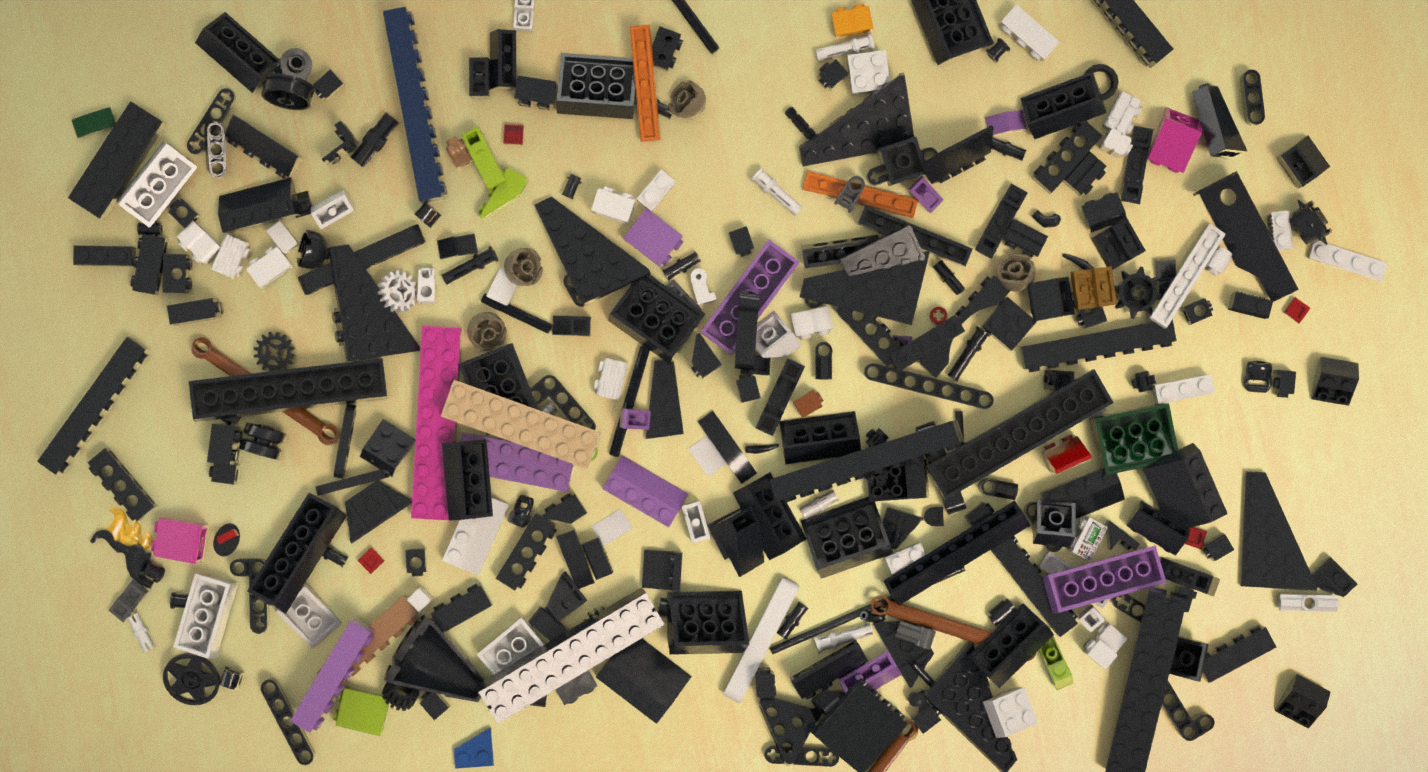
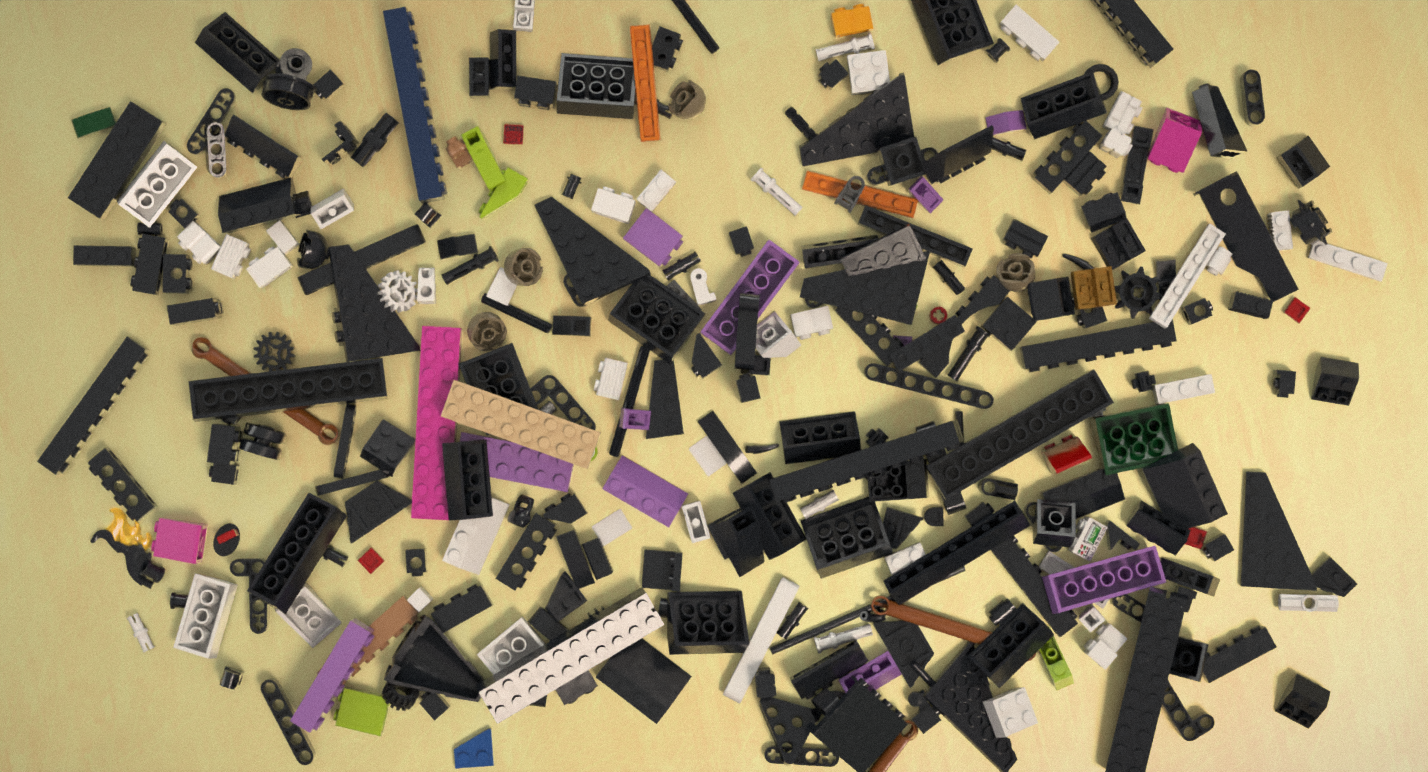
(128, 600): dark grey slope -> none
(191, 679): black wheel -> none
(780, 397): black arch -> none
(808, 403): dark orange brick -> none
(823, 364): black piece -> none
(919, 636): dark grey piece -> none
(1000, 221): black slope -> none
(1047, 221): black arm -> none
(1055, 378): black bracket -> none
(1258, 371): black piece -> none

